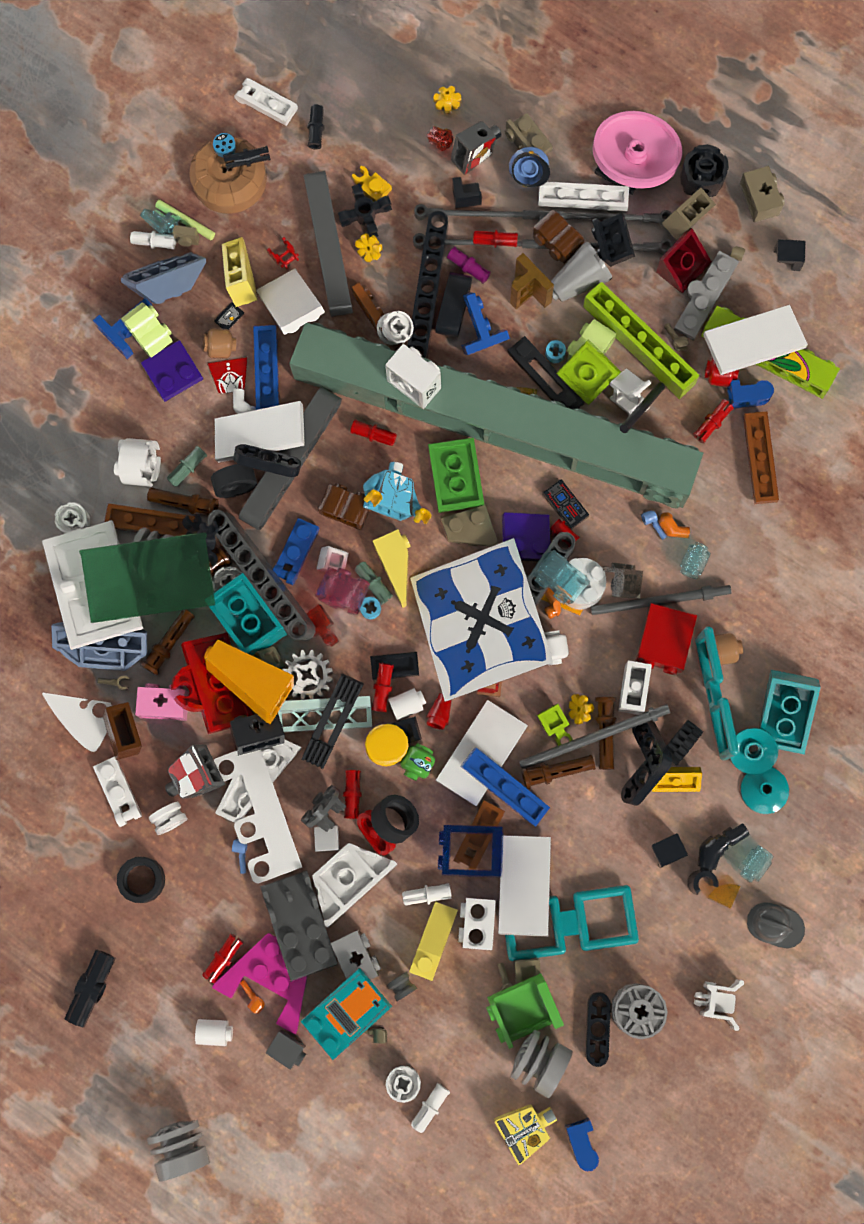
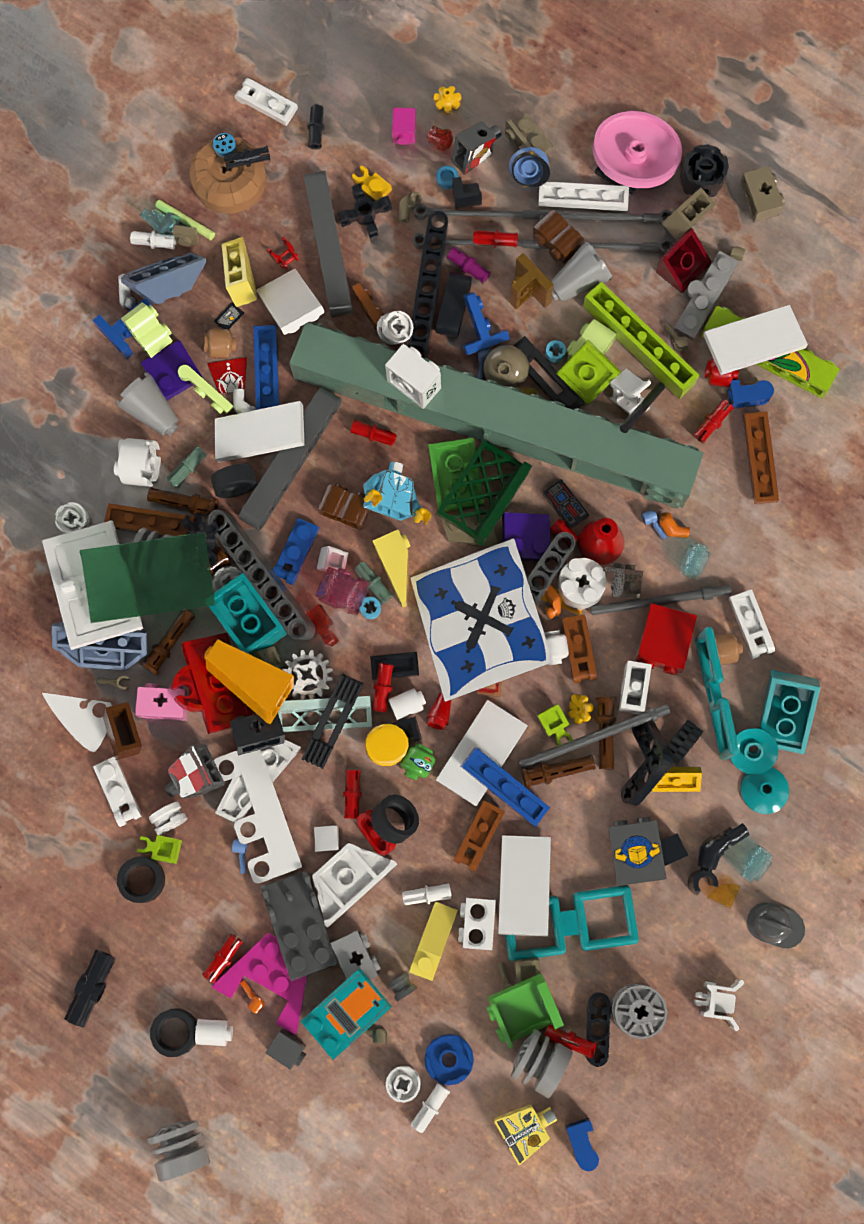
(125, 298): none -> white arm
(148, 405): none -> light grey cone
(156, 1039): none -> black tyre
(163, 849): none -> lime plate
(203, 389): none -> yellowish green plate
(276, 462): black beam -> none
(322, 805): dark grey plate -> none
(369, 247): yellow plant -> none
(404, 125): none -> dark pink brick
(407, 204): none -> dark tan arm
(444, 177): none -> dark azure tile
(453, 1074): none -> blue tile
(482, 354): none -> medium blue hand
(497, 850): clear blue window -> none
(500, 503): none -> dark green fence
(506, 366): none -> dark tan cylinder
(561, 578): clear light blue brick -> none
(579, 647): none -> dark orange plate
(585, 1047): none -> red pin
(601, 541): none -> red cone
(613, 239): black bracket -> none
(637, 851): none -> dark grey panel
(751, 623): none -> white plate
(791, 252): black panel -> none

